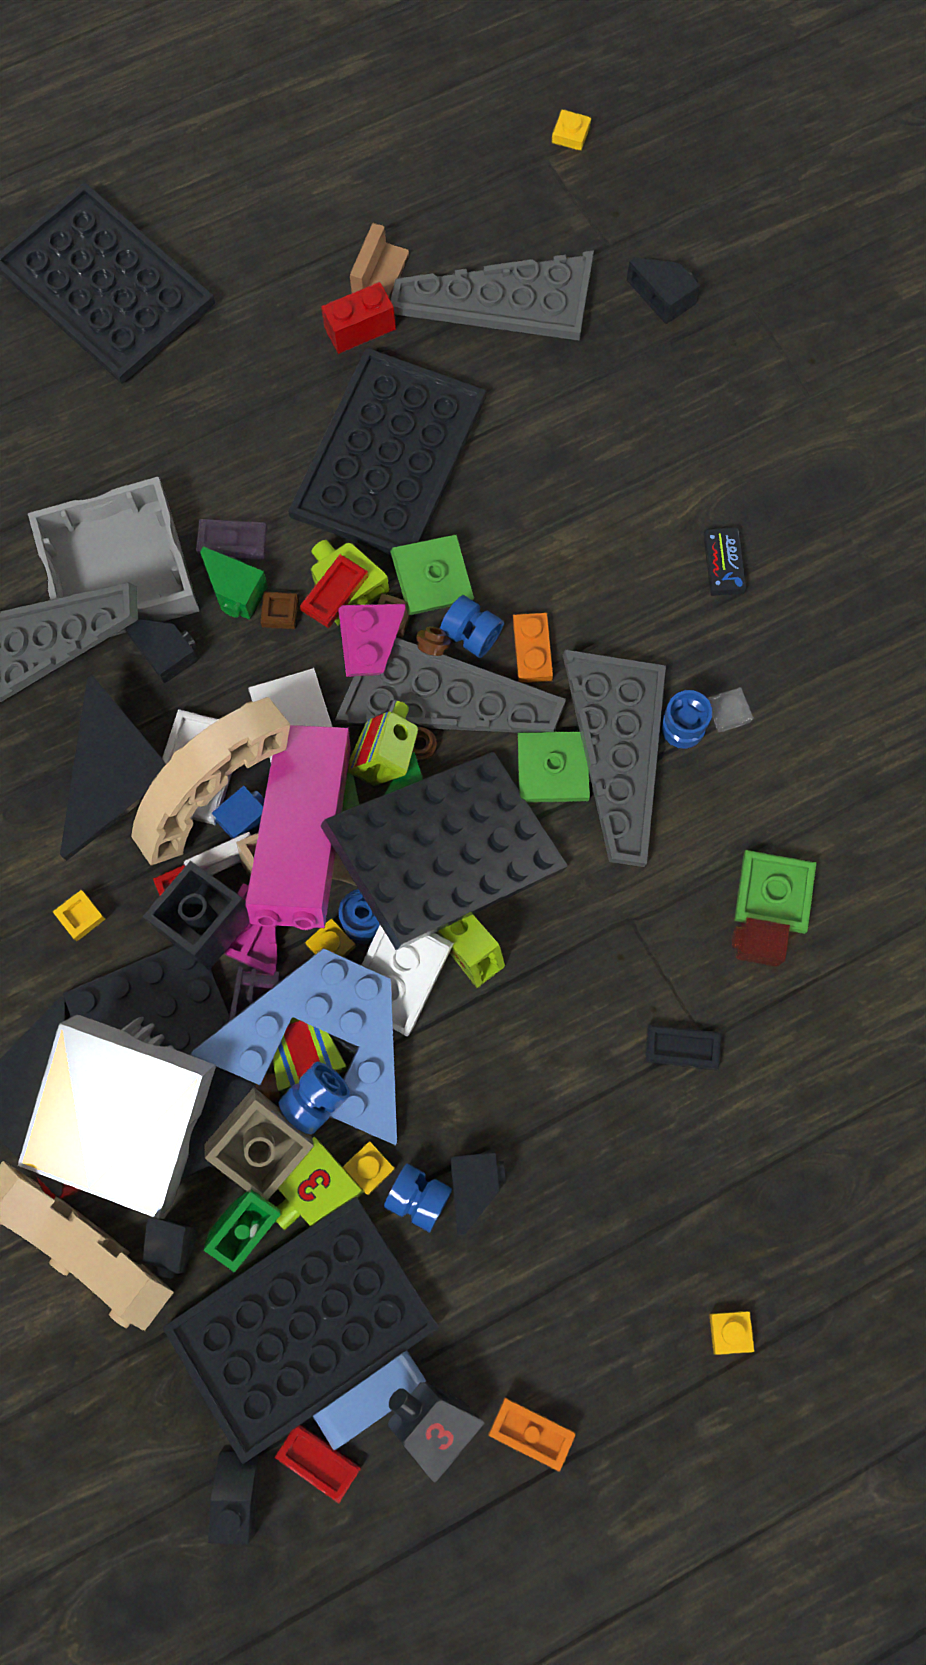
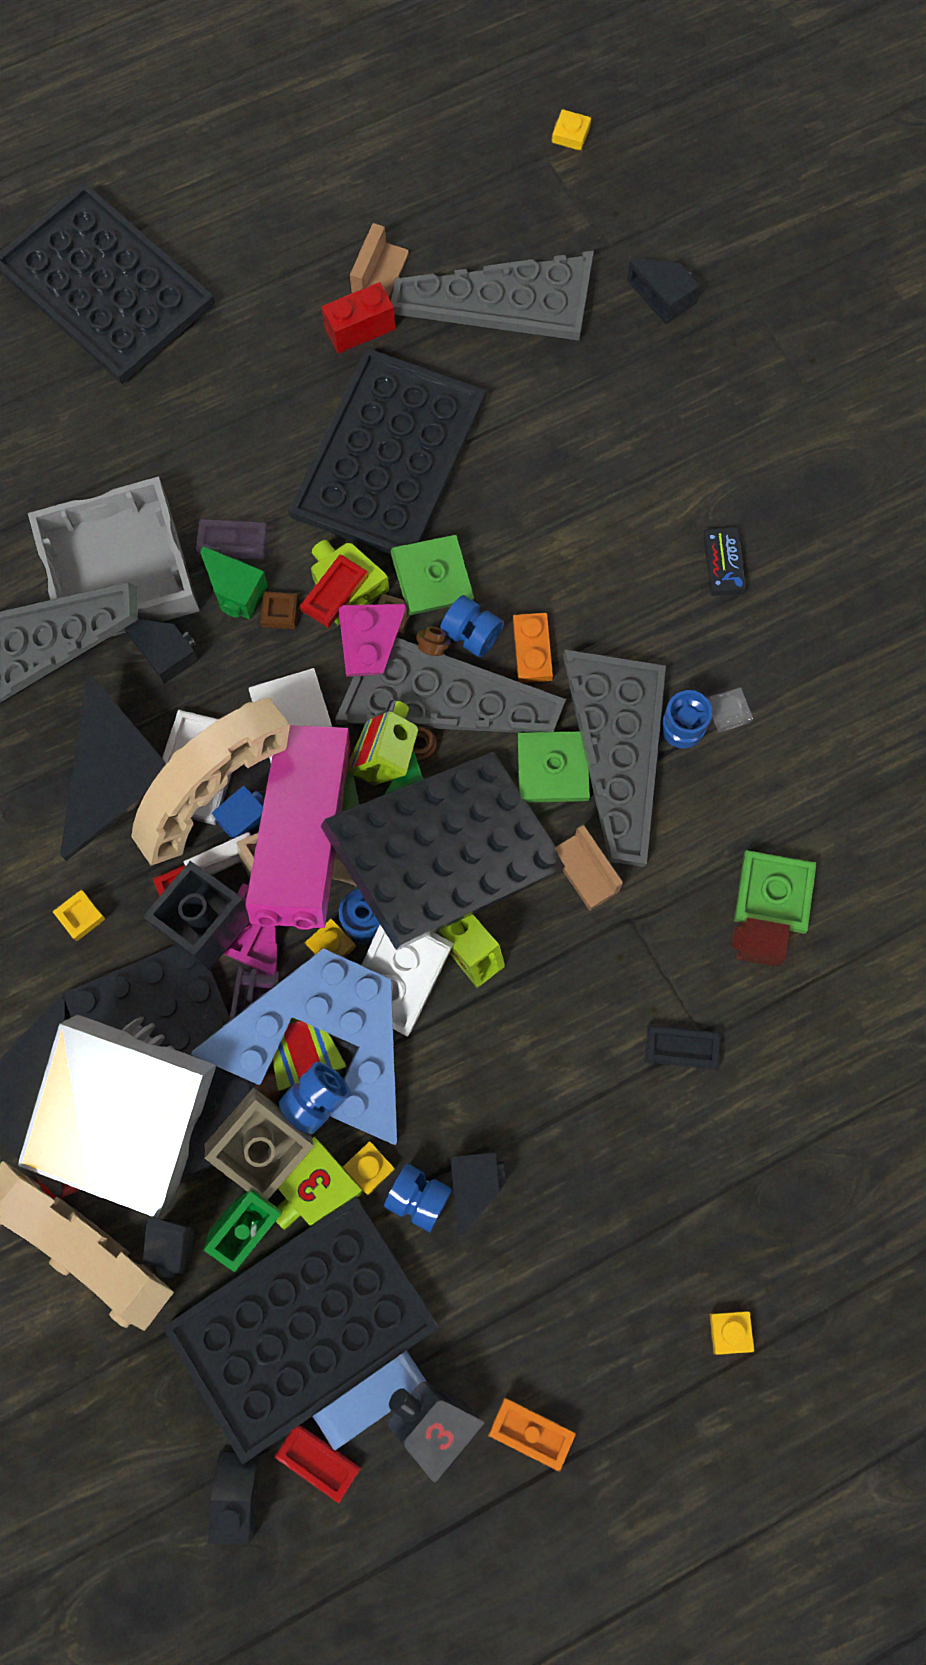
(588, 869): none -> medium nougat panel

